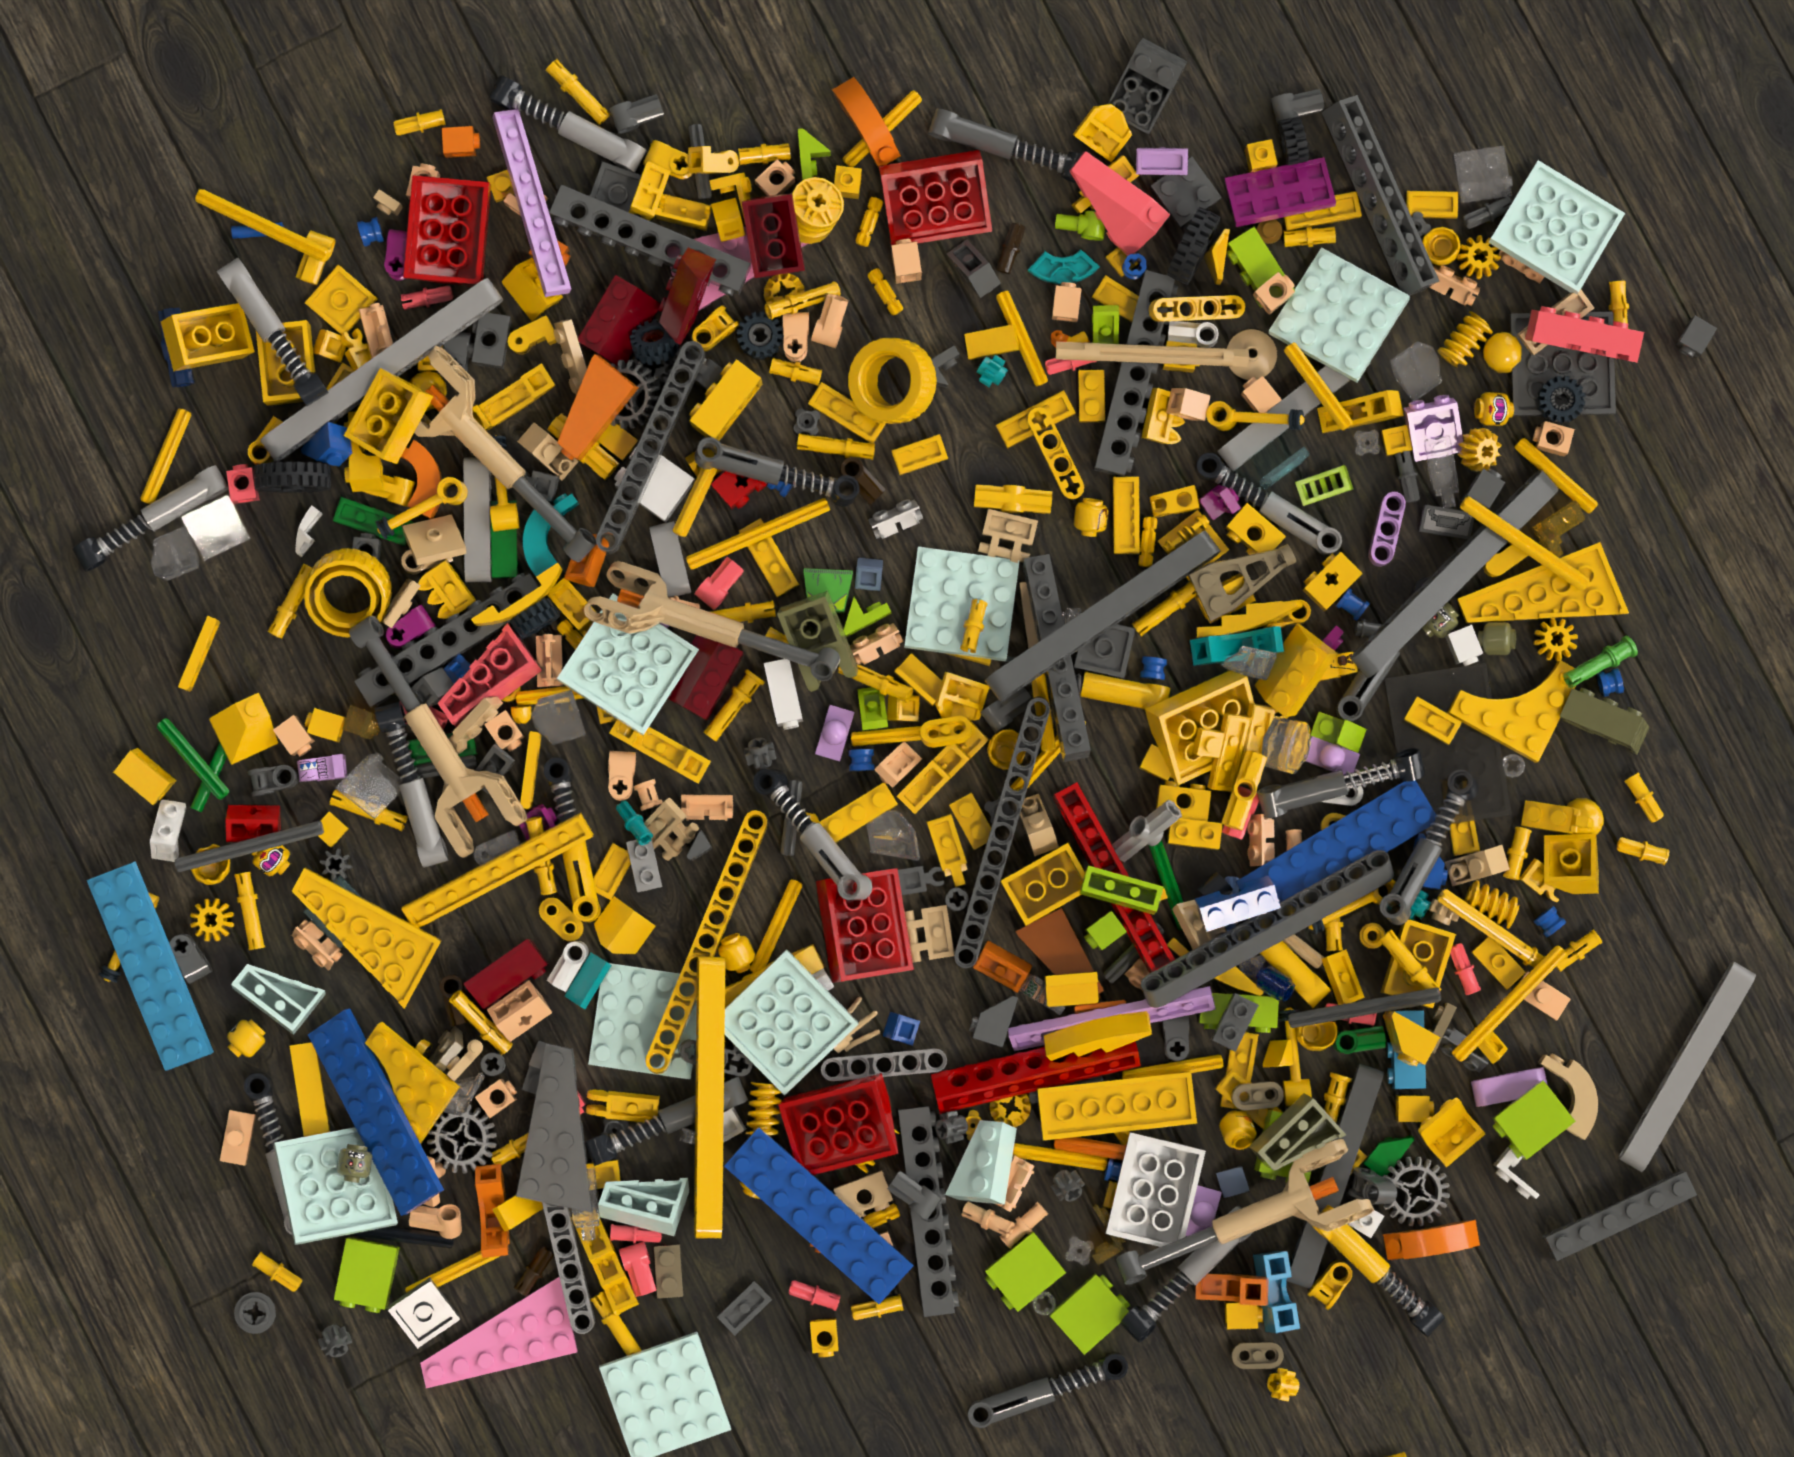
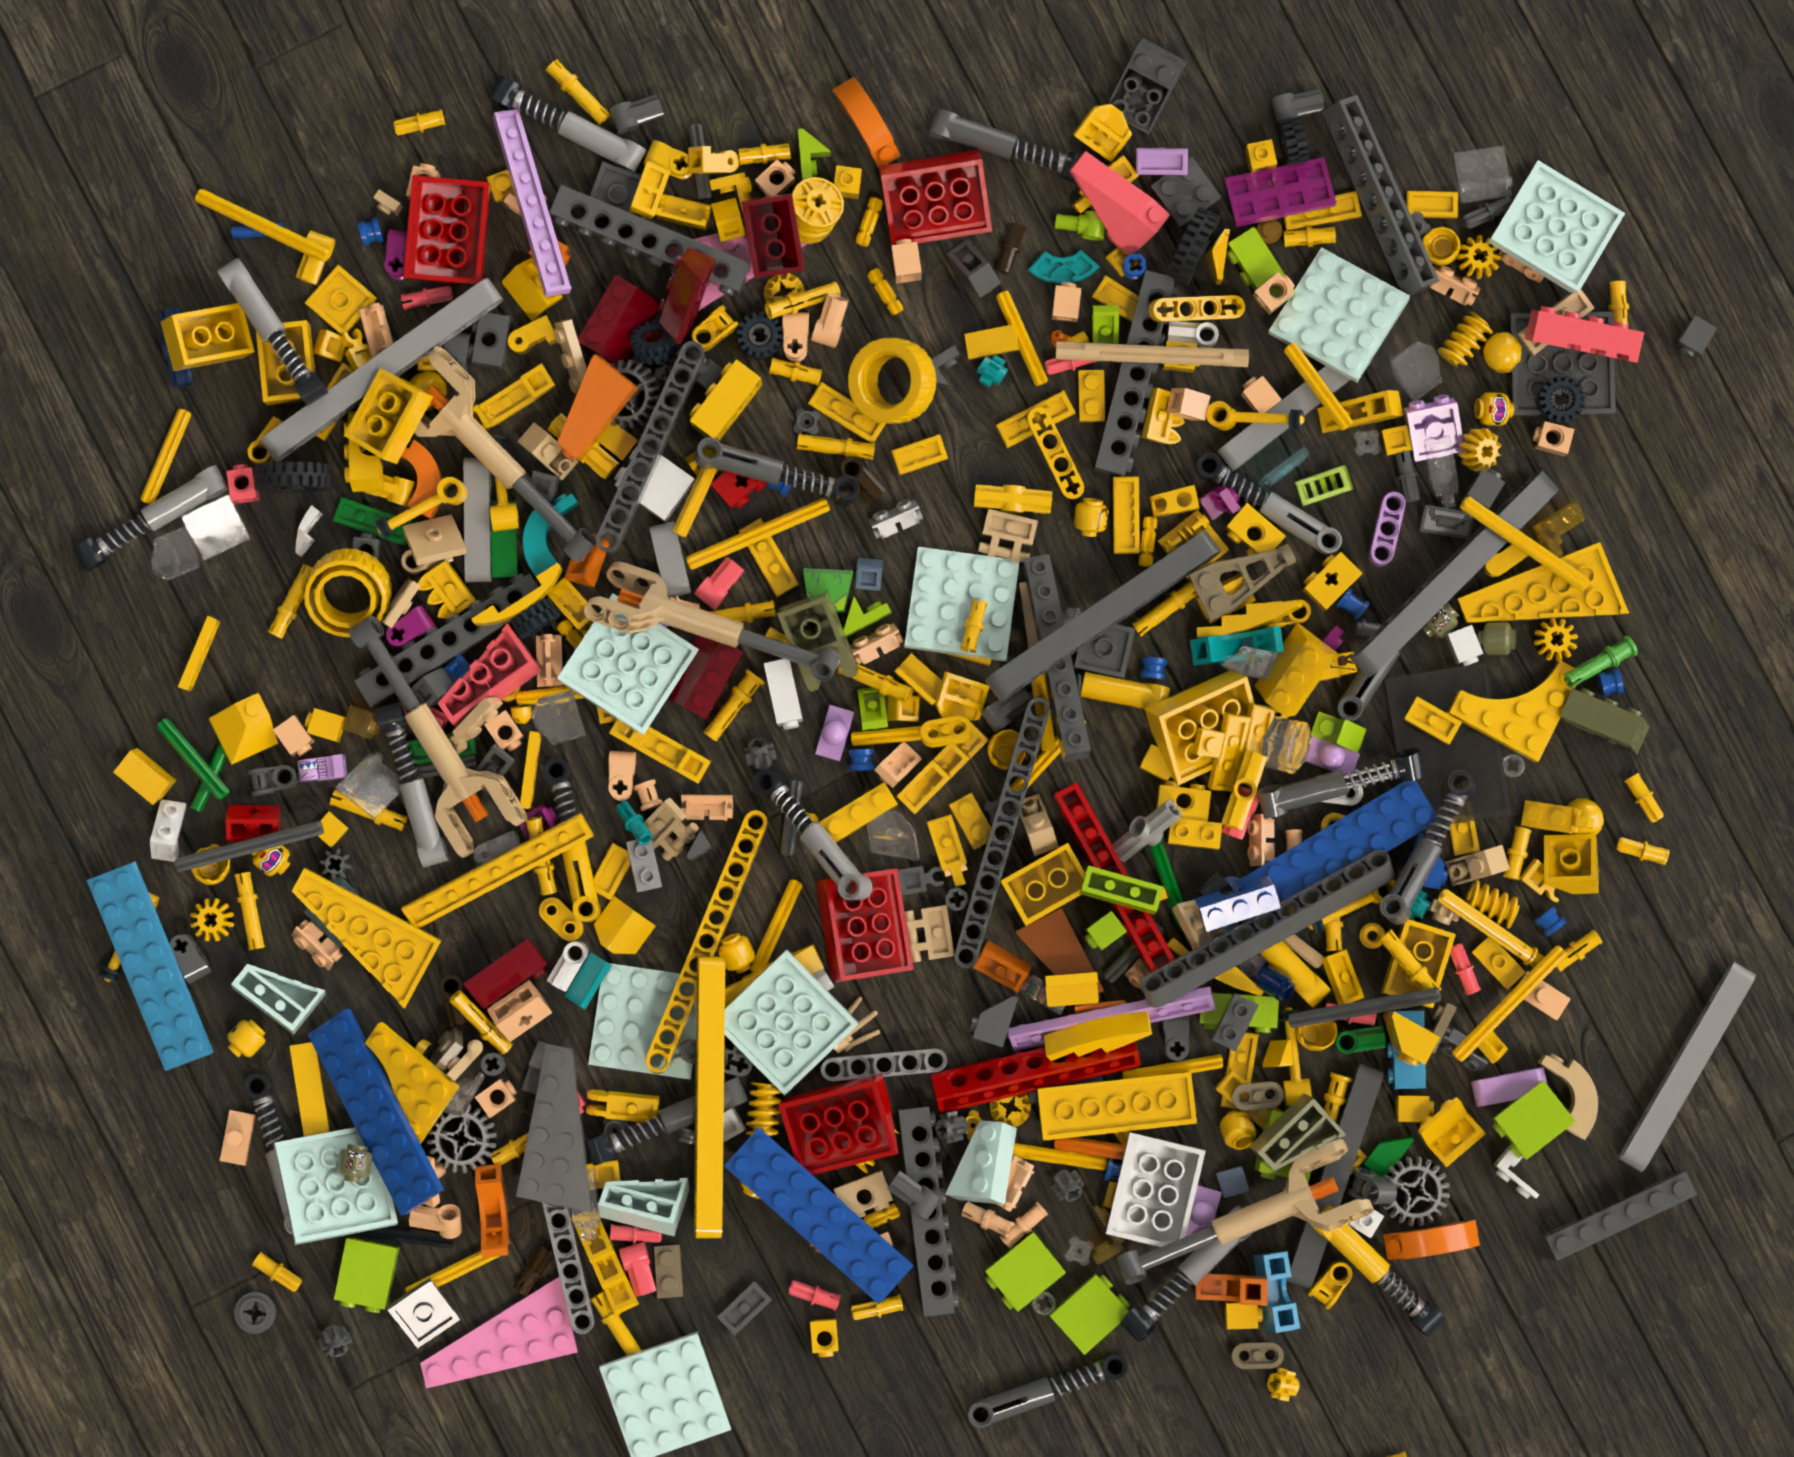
(329, 445): blue slope -> none
(460, 141): orange brick -> none
(516, 1211): yellow tile -> none
(891, 120): yellow axle -> none
(901, 1028): blue slope -> none
(1265, 349): tan dish -> none
(1560, 479): yellow axle -> none

